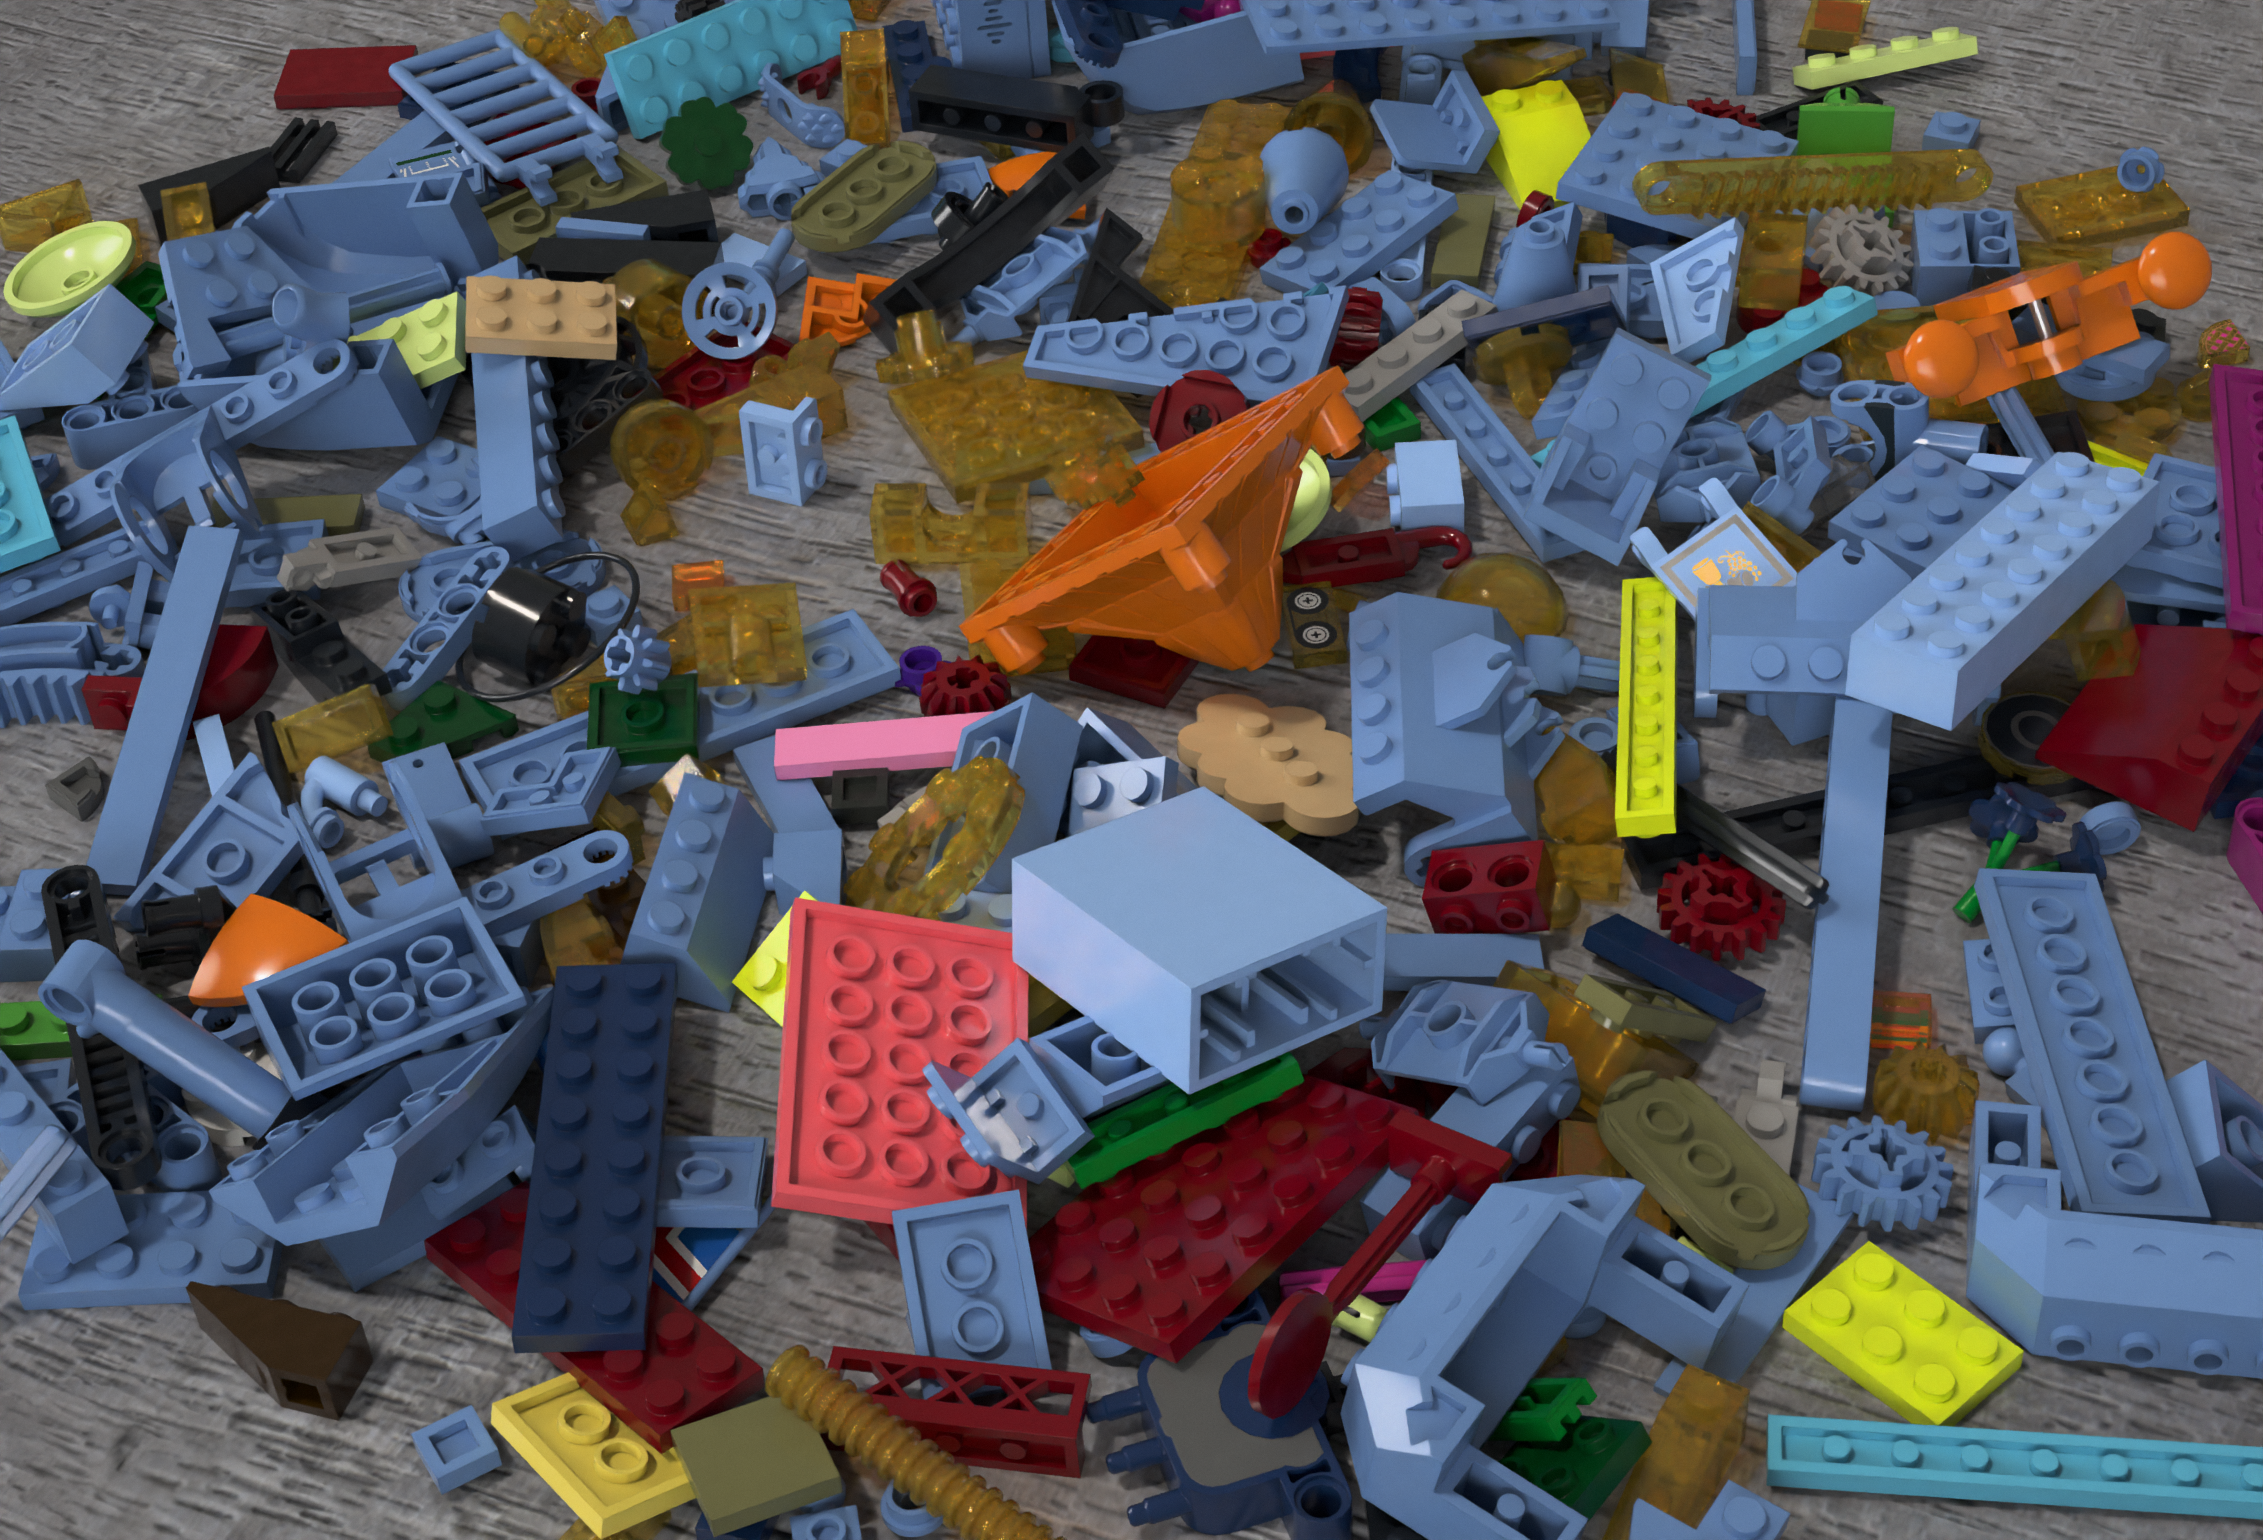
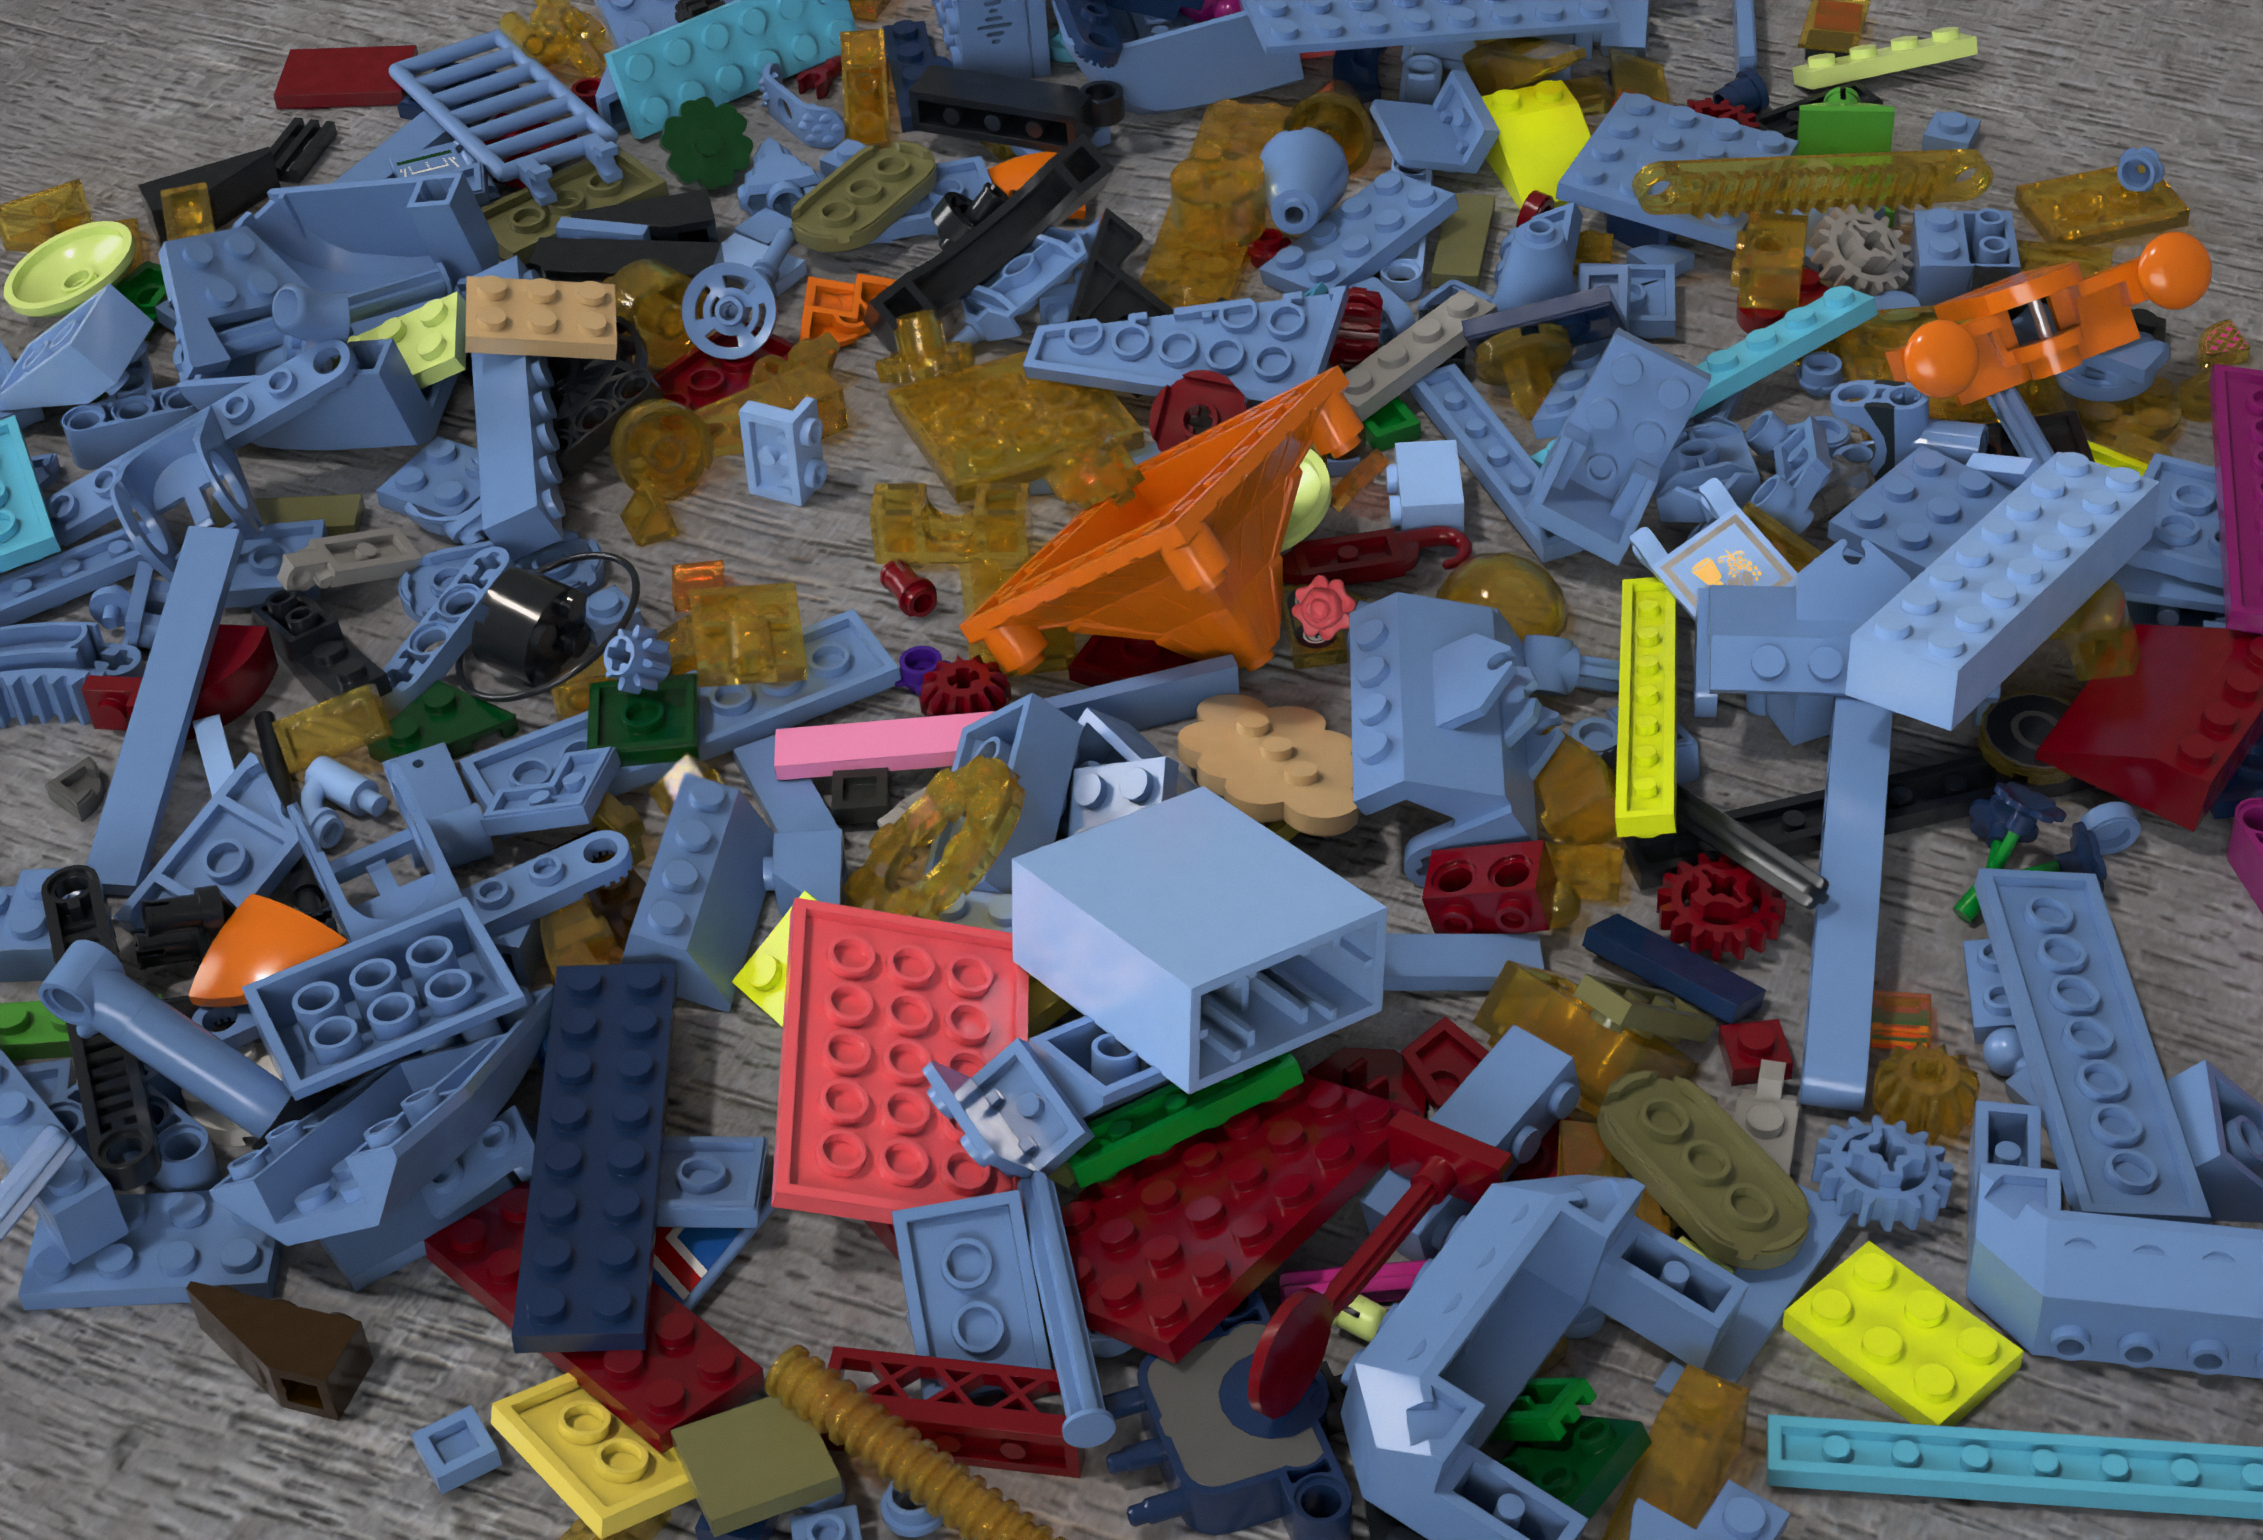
(613, 36): clear yellow tile -> none
(764, 226): none -> medium blue tile
(1086, 1418): none -> medium blue axle
(1156, 696): none -> medium blue tile
(1323, 607): none -> coral plant
(1463, 1037): medium blue plate -> none
(1697, 290): light blue wing -> none
(1745, 90): none -> dark blue piece
(1748, 1043): none -> dark red plate

